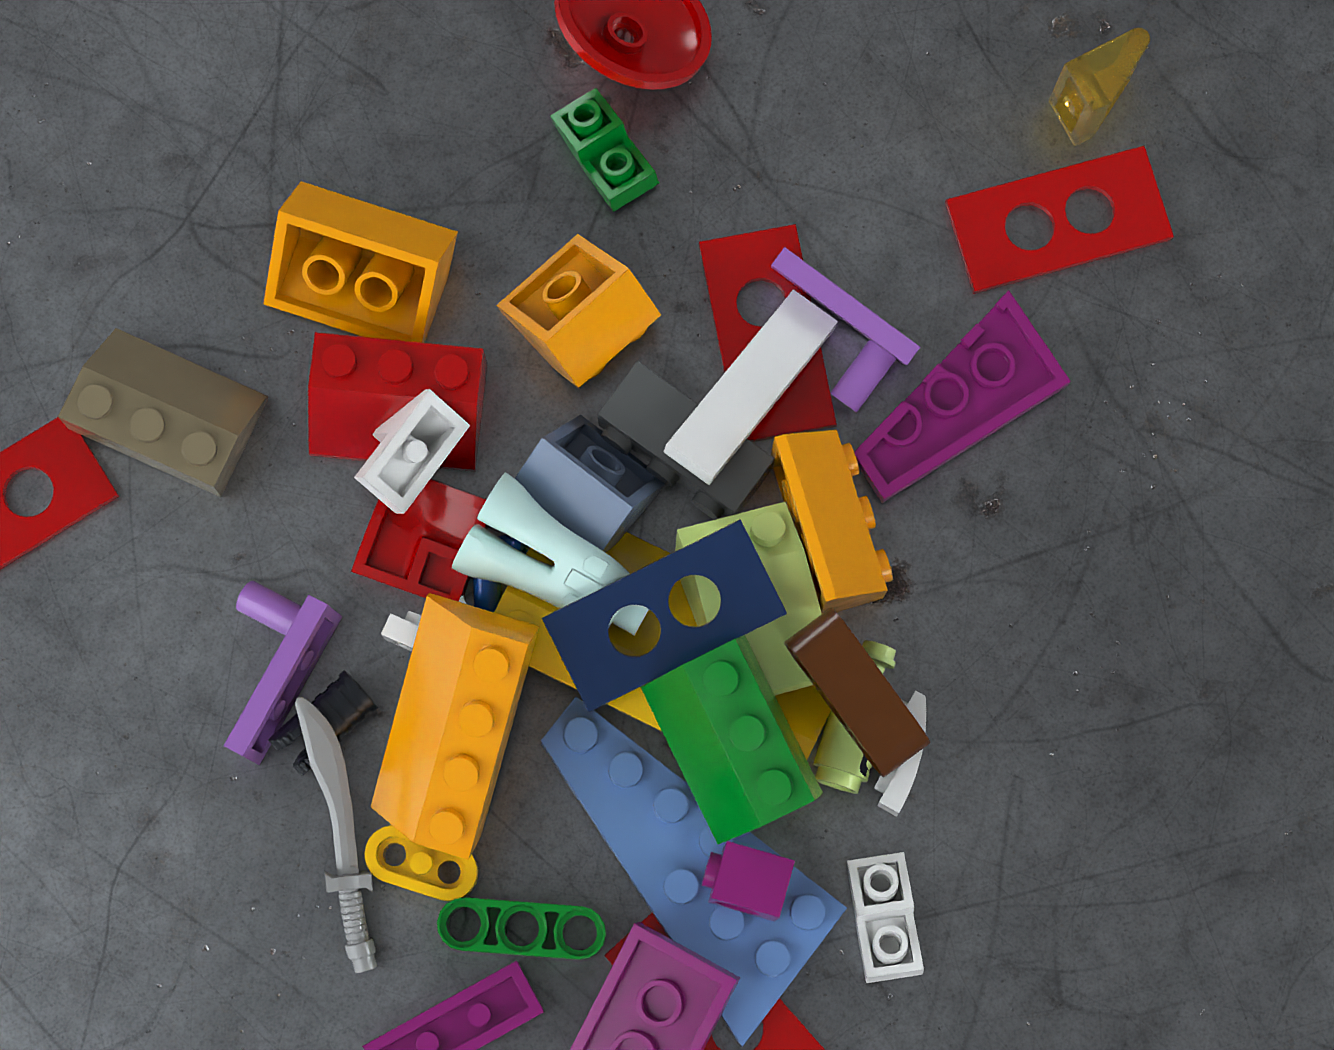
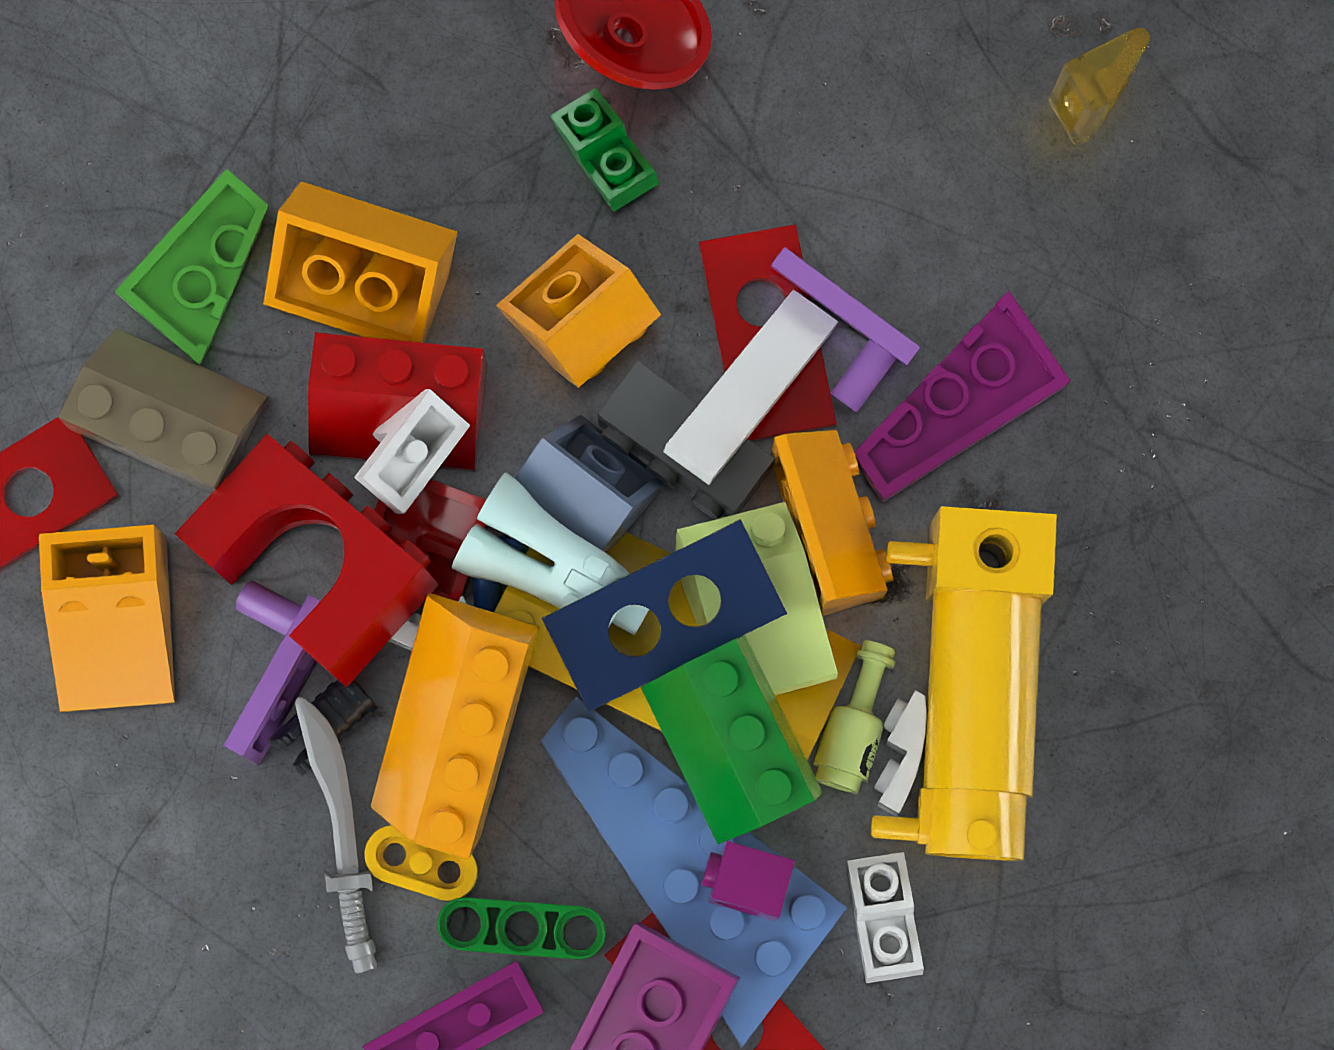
(108, 616): none -> light orange slope
(197, 265): none -> bright green wing
(378, 578): none -> red arch
(857, 692): reddish brown beam -> none
(979, 680): none -> yellow piece
(1121, 177): red piece -> none

